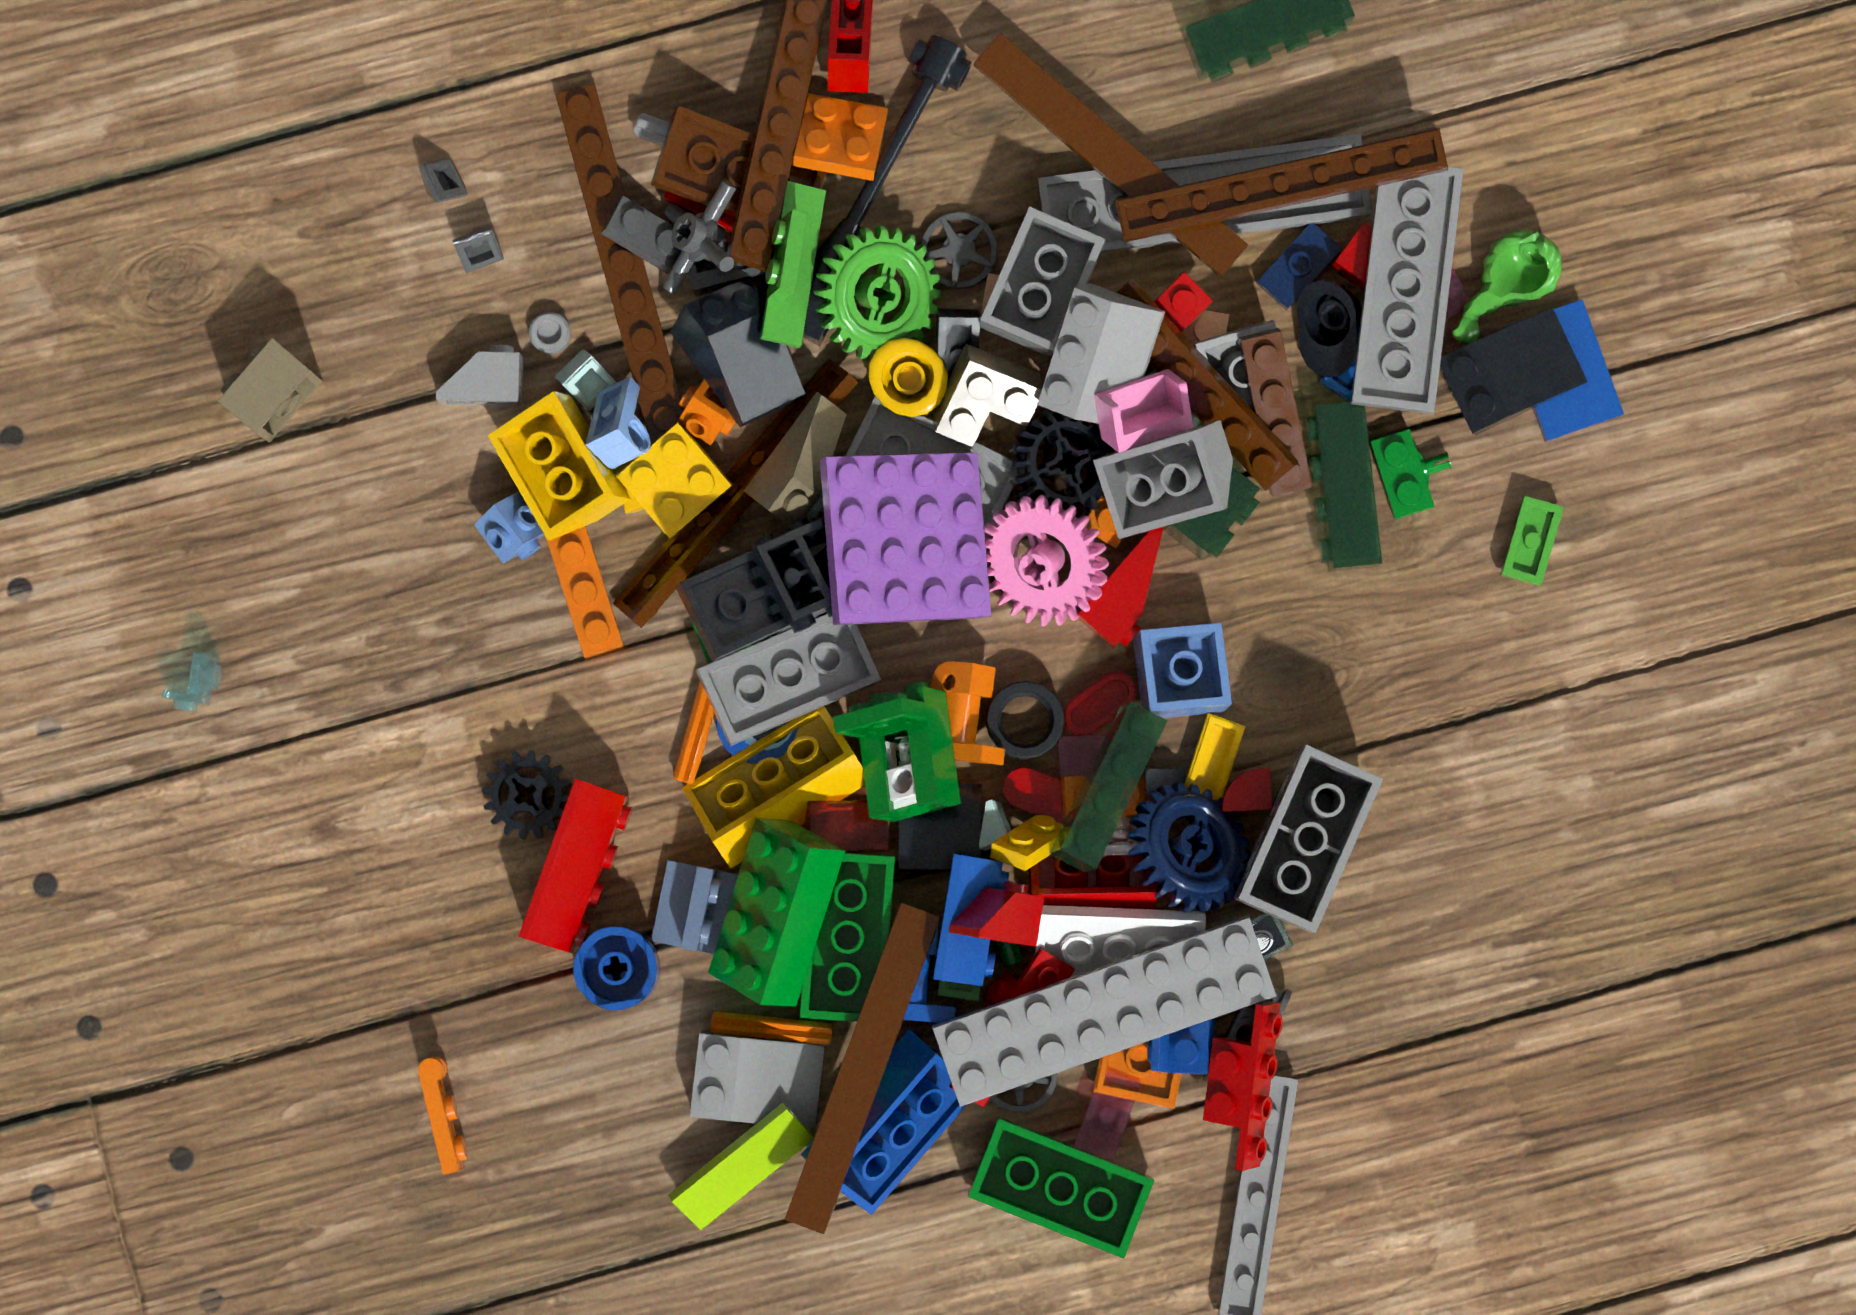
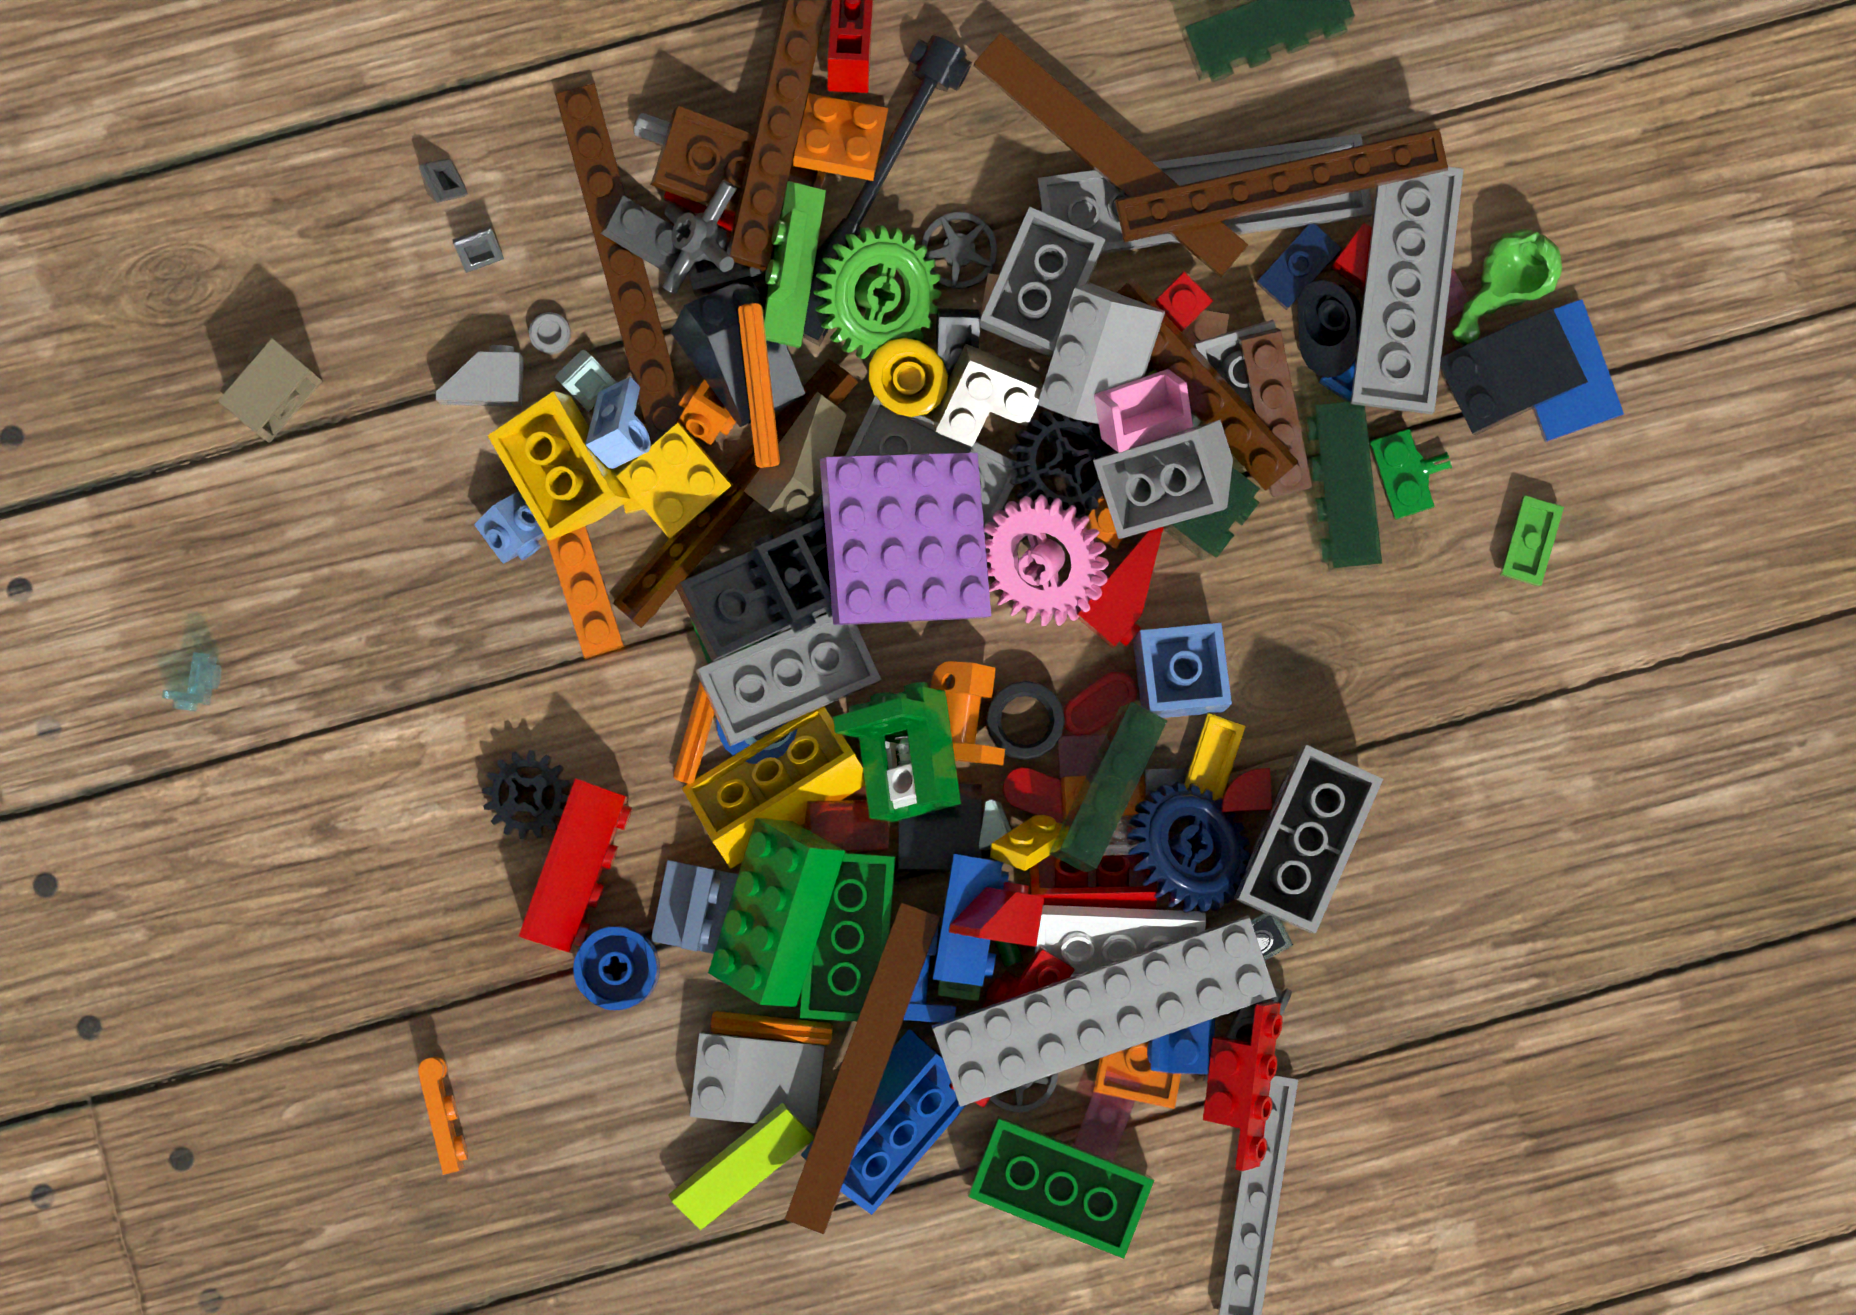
(759, 385): none -> orange axle

